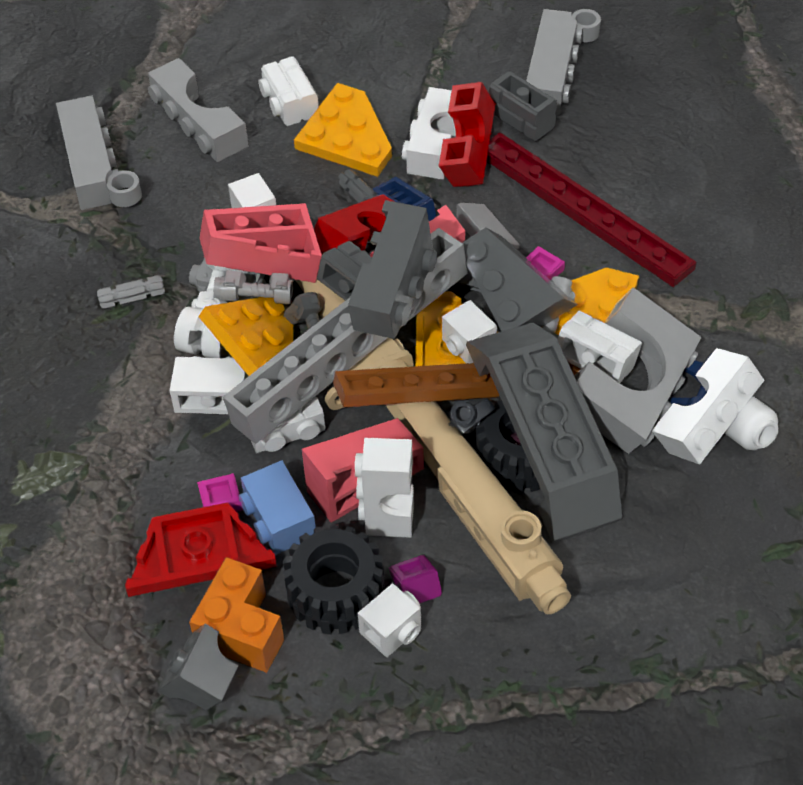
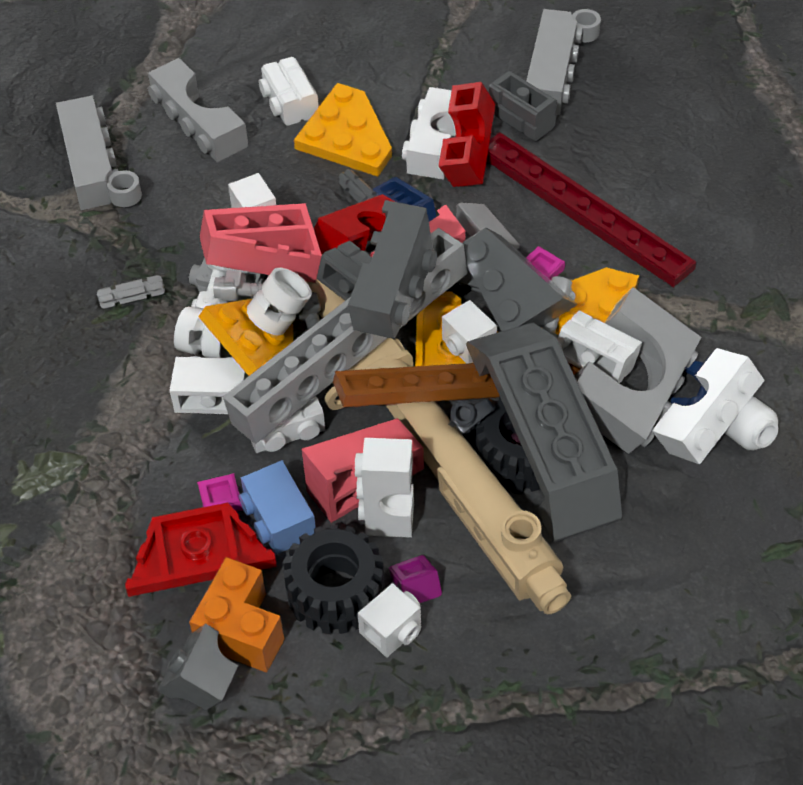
(279, 301): none -> white wheel

